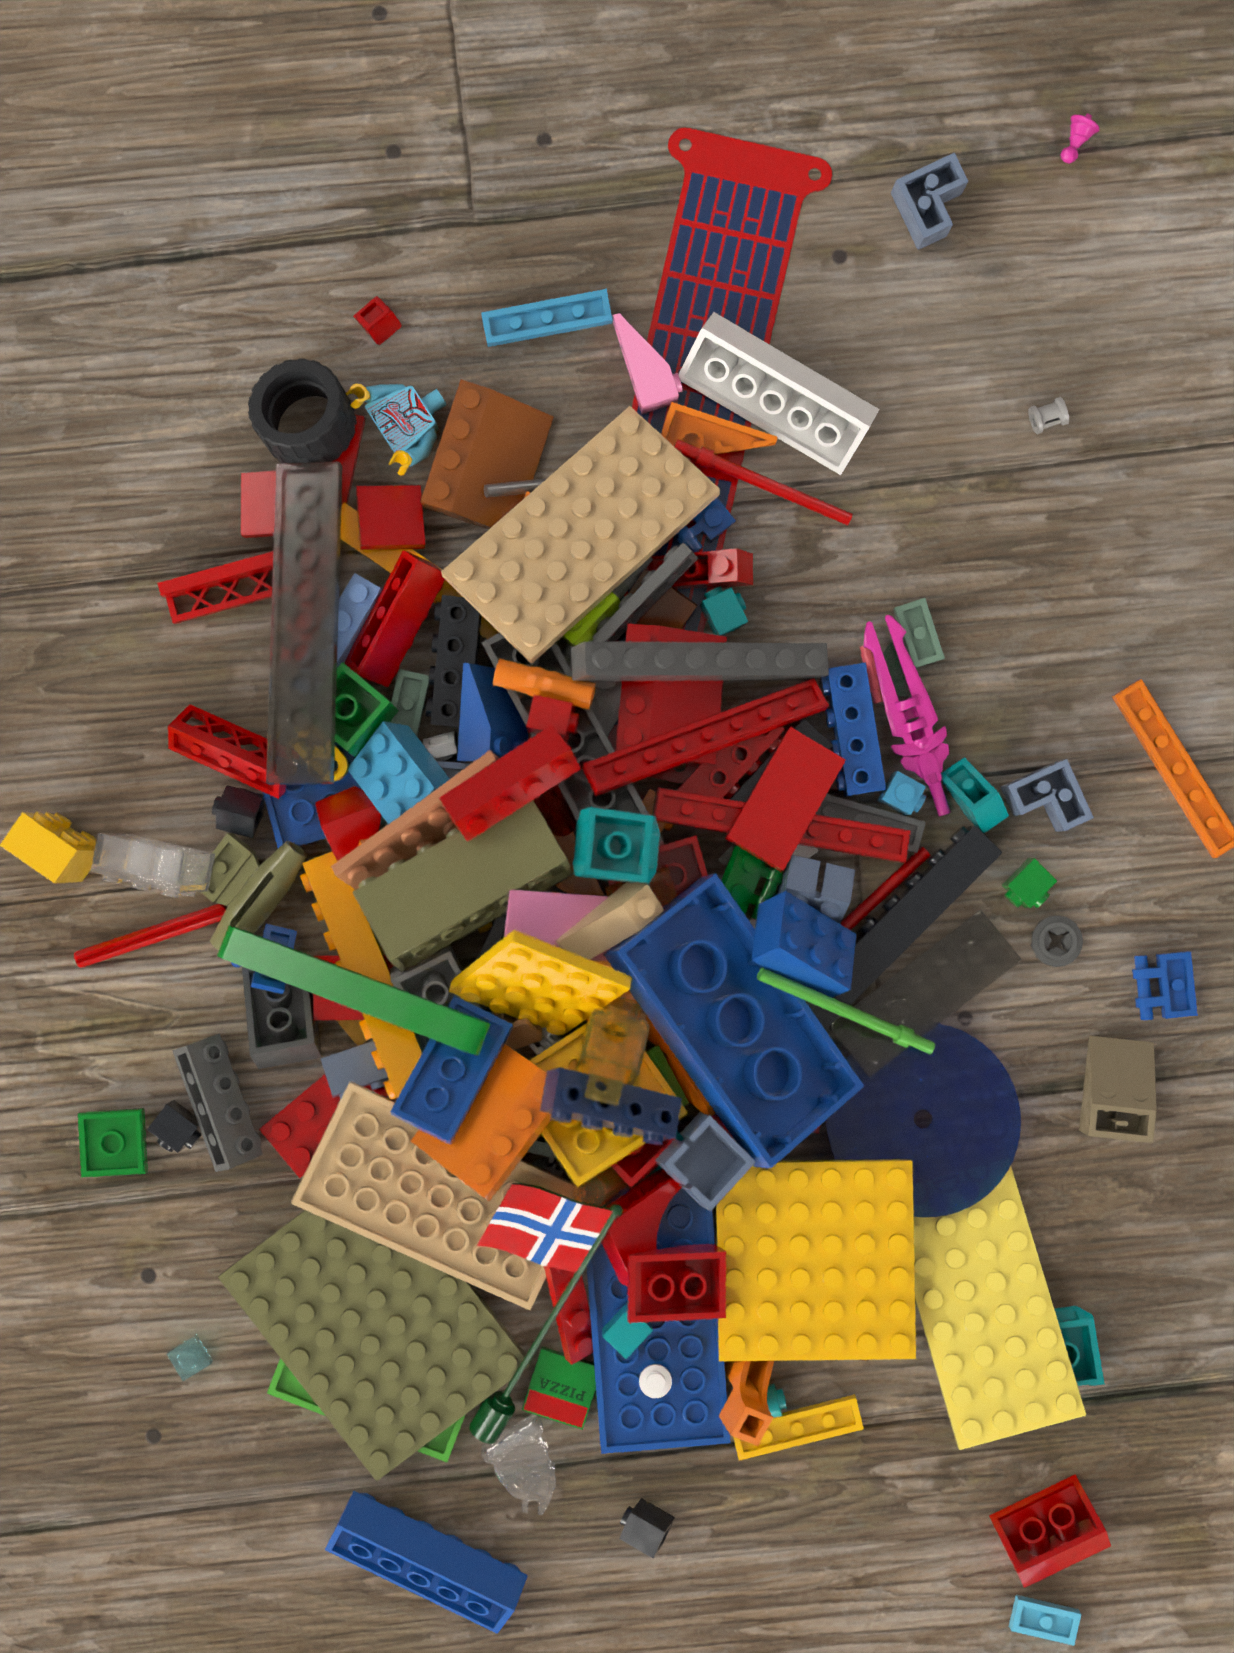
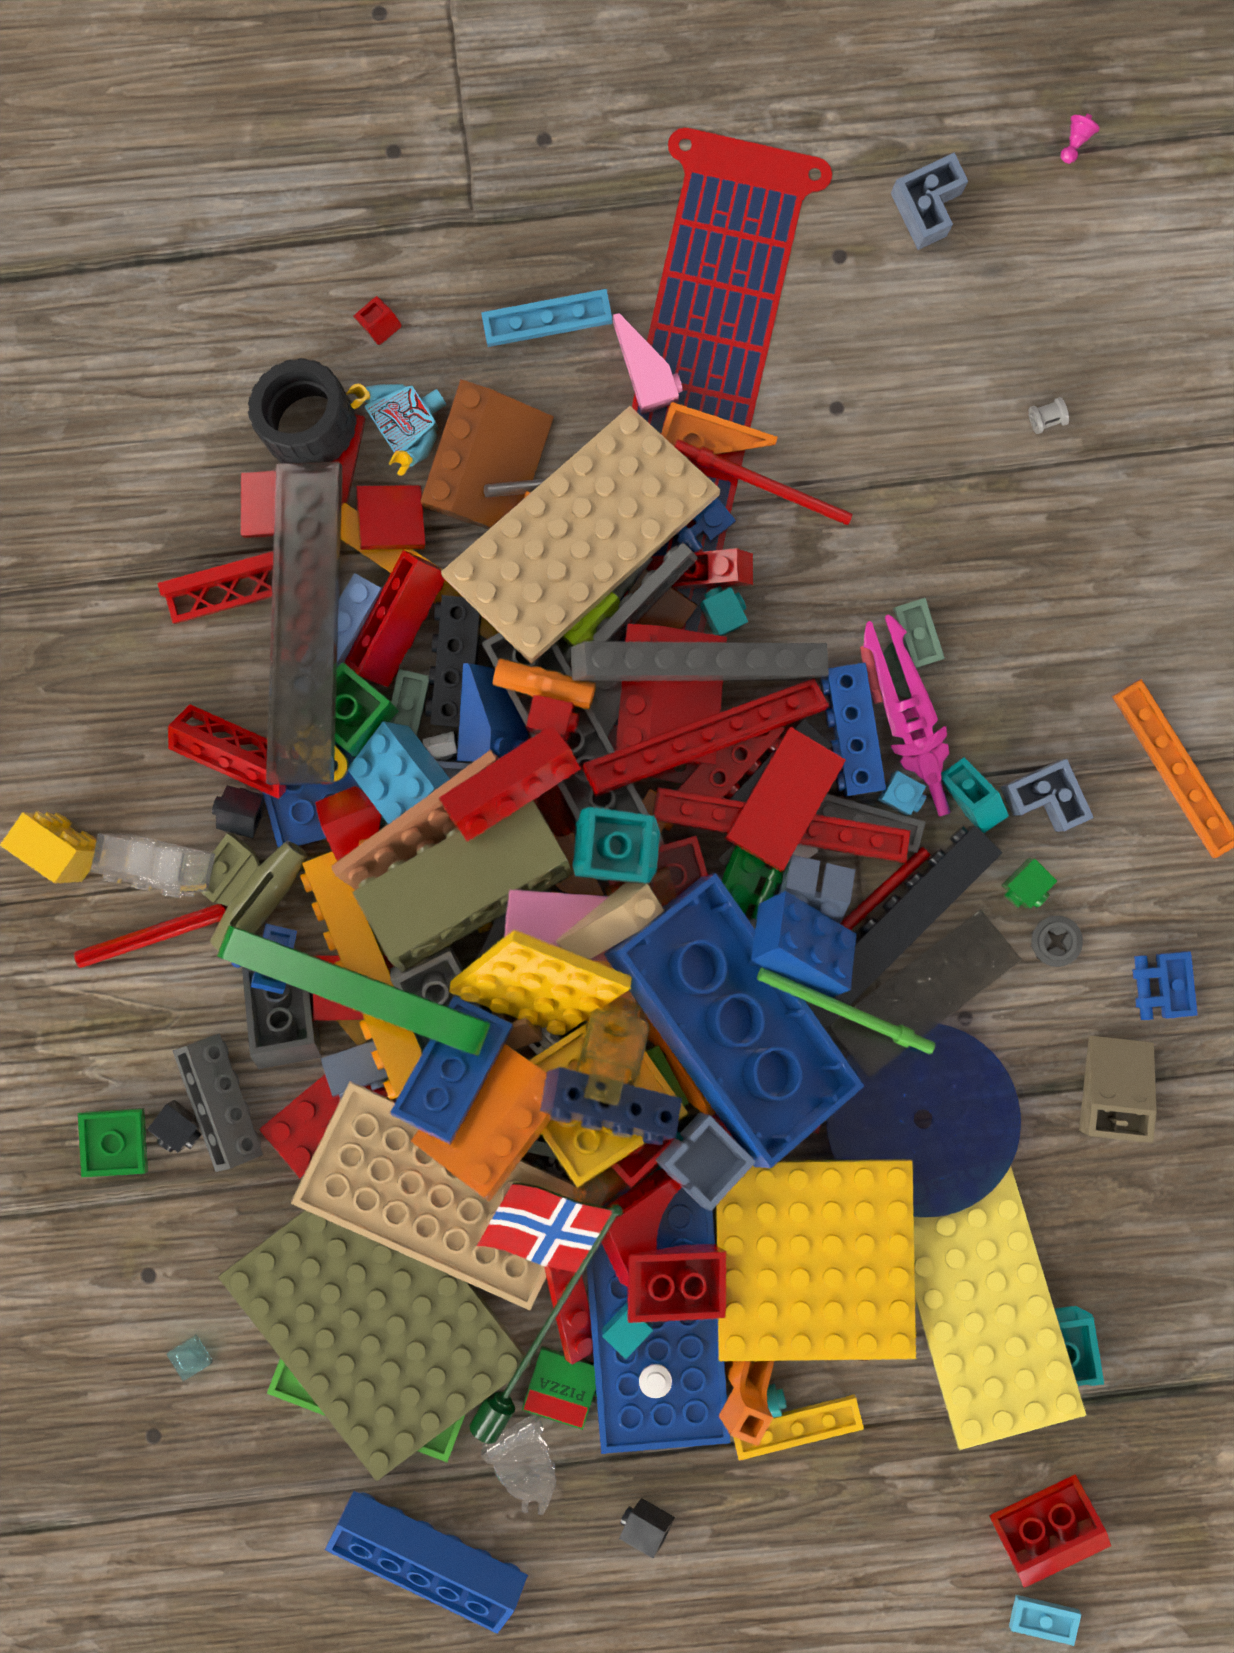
(777, 393): white slope -> none

